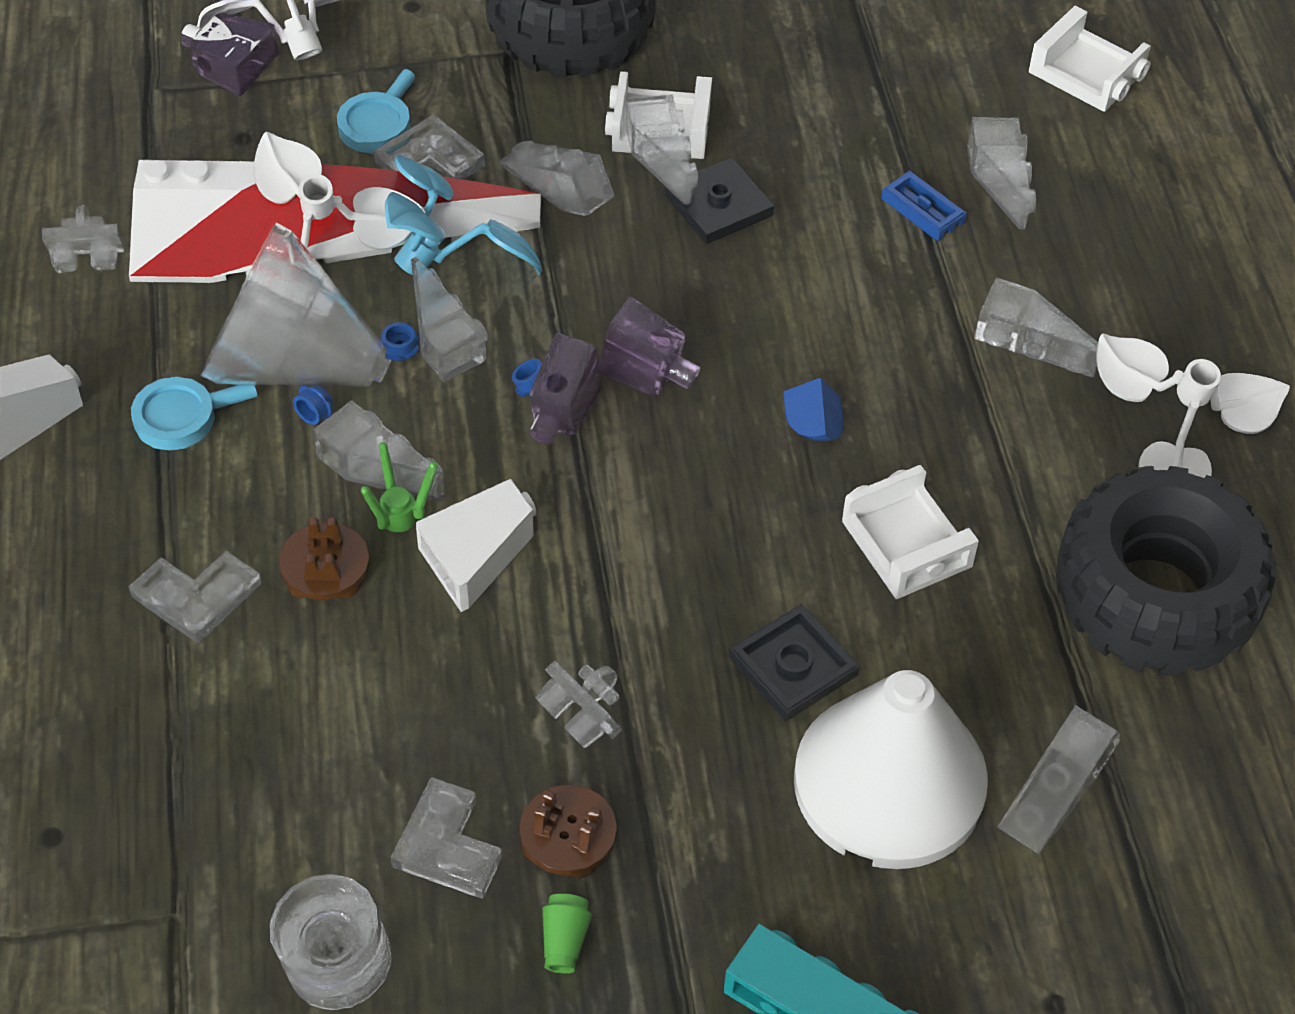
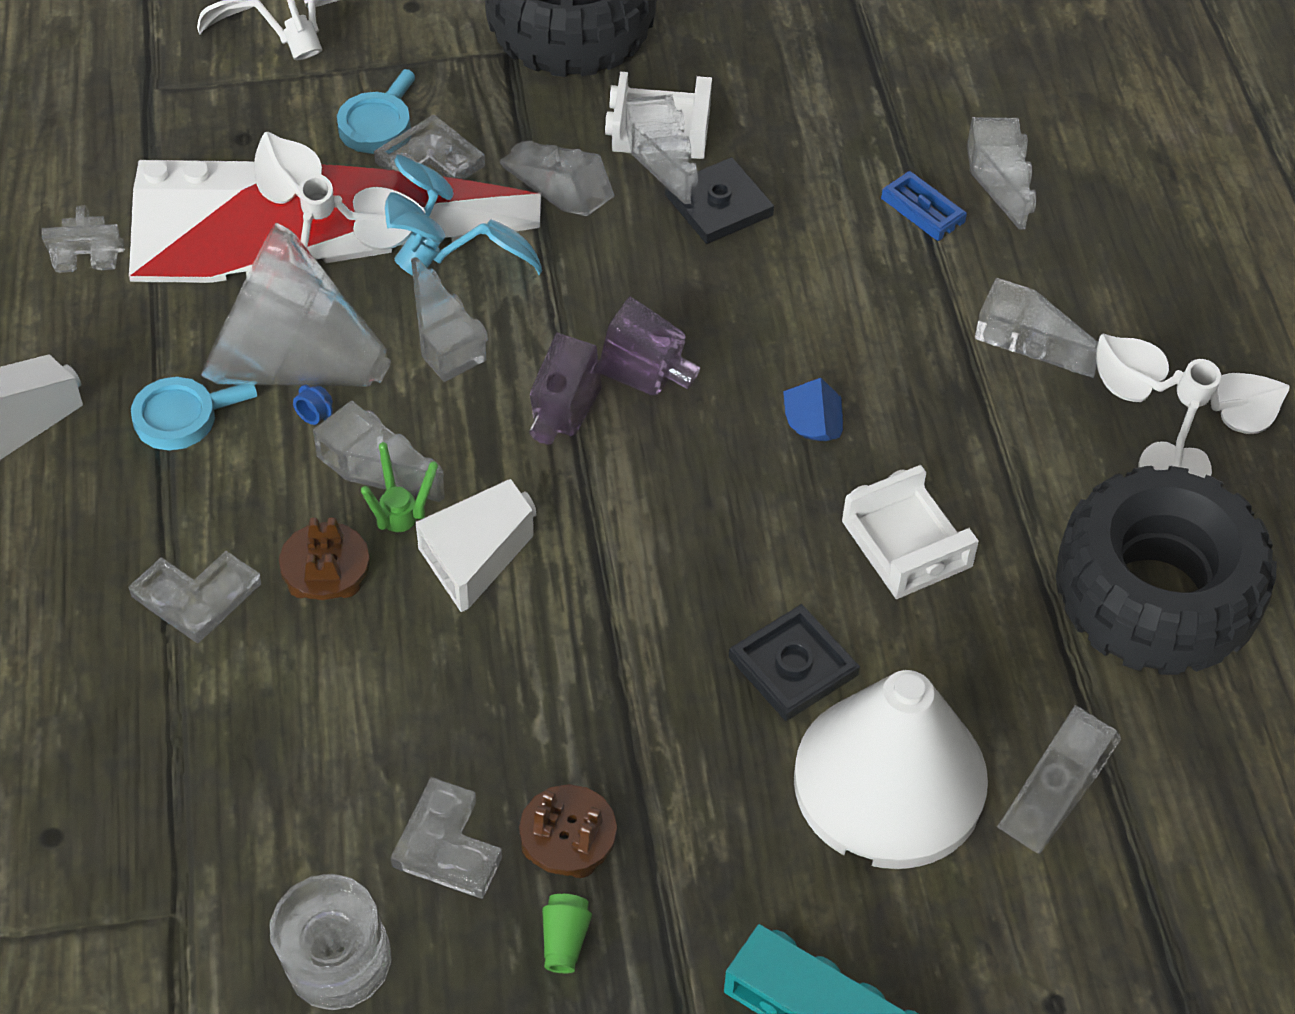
(231, 50): clear purple torso -> none
(400, 341): blue plate -> none
(525, 376): blue plate -> none
(592, 719): clear hips -> none
(1086, 63): white panel -> none

